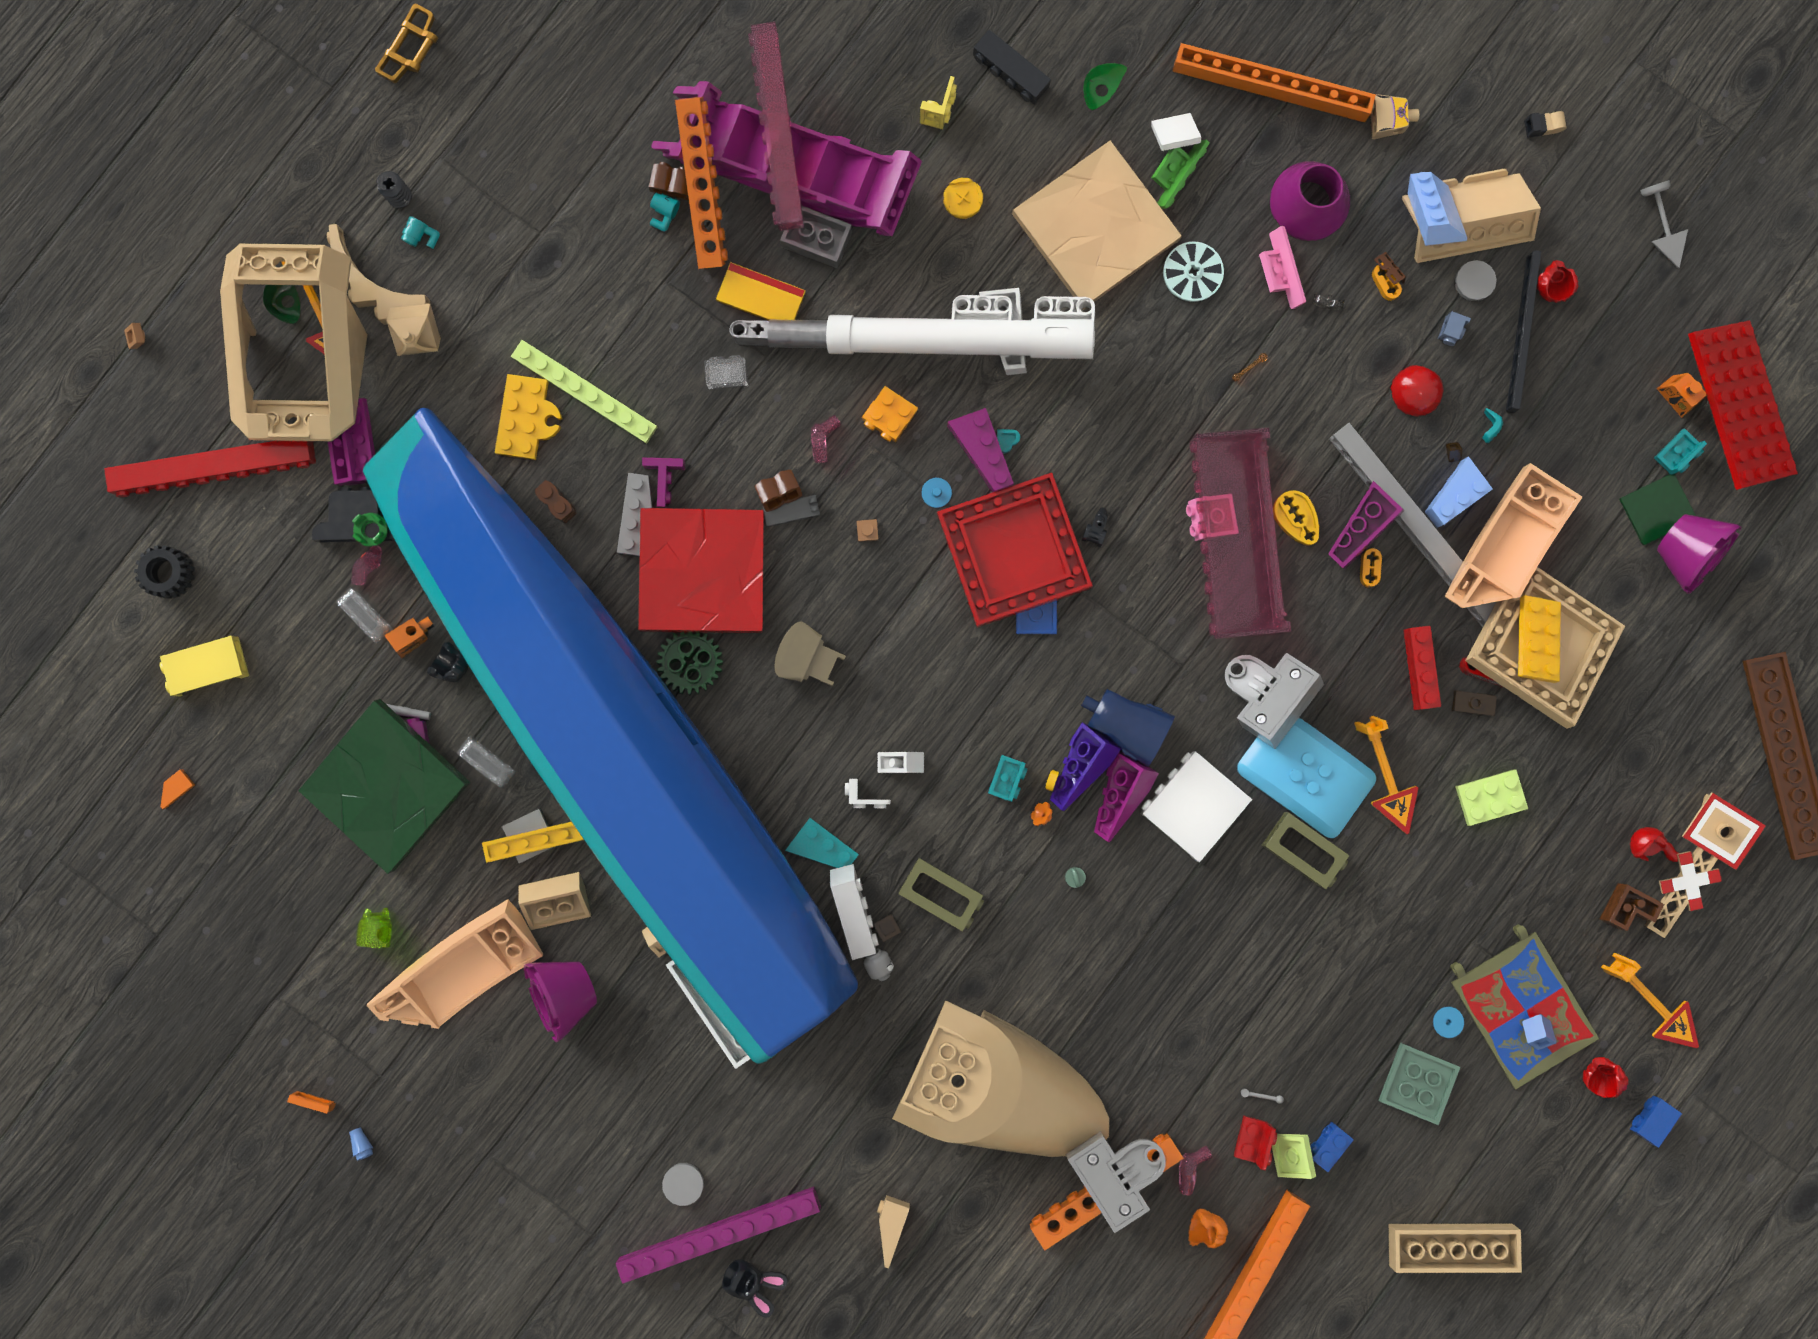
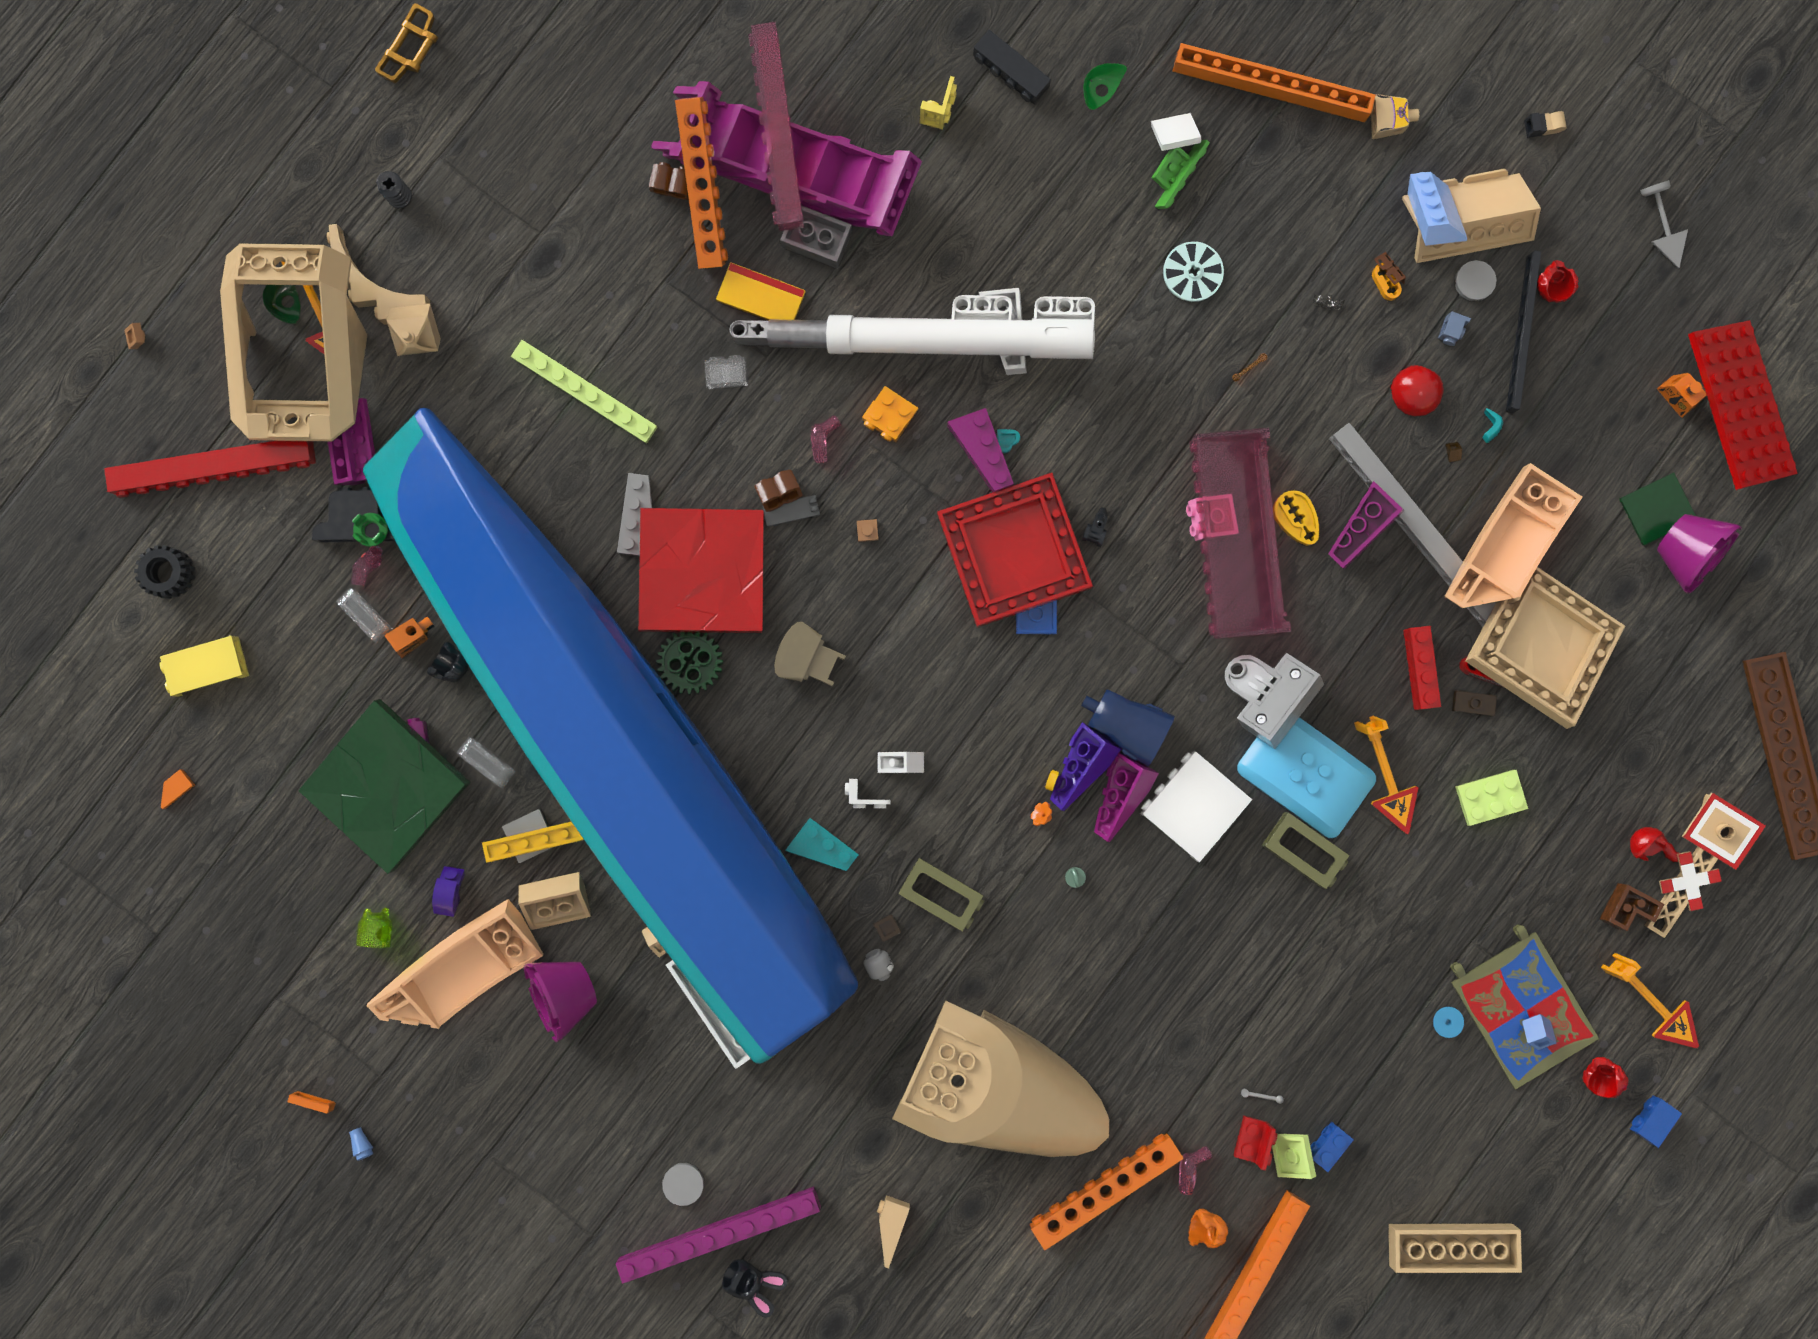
(405, 711): light grey piece -> none
(414, 232): teal piece -> none
(446, 891): none -> dark purple brick
(525, 417): yellow plate -> none
(557, 504): reddish brown brick -> none
(664, 476): magenta bracket -> none
(666, 206): teal piece -> none
(852, 911): white wedge -> none
(936, 492): dark azure piece -> none
(963, 198): yellow tile -> none
(1007, 778): teal bracket -> none
(1096, 224): tan tile -> none
(1117, 1177): light grey brick -> none
(1281, 268): bright pink bracket -> none
(1299, 216): magenta cone -> none
(1375, 568): light orange beam -> none
(1419, 1083): sand green plate -> none
(1458, 493): light blue wedge -> none
(1539, 639): yellow plate -> none
(1679, 452): teal bracket -> none

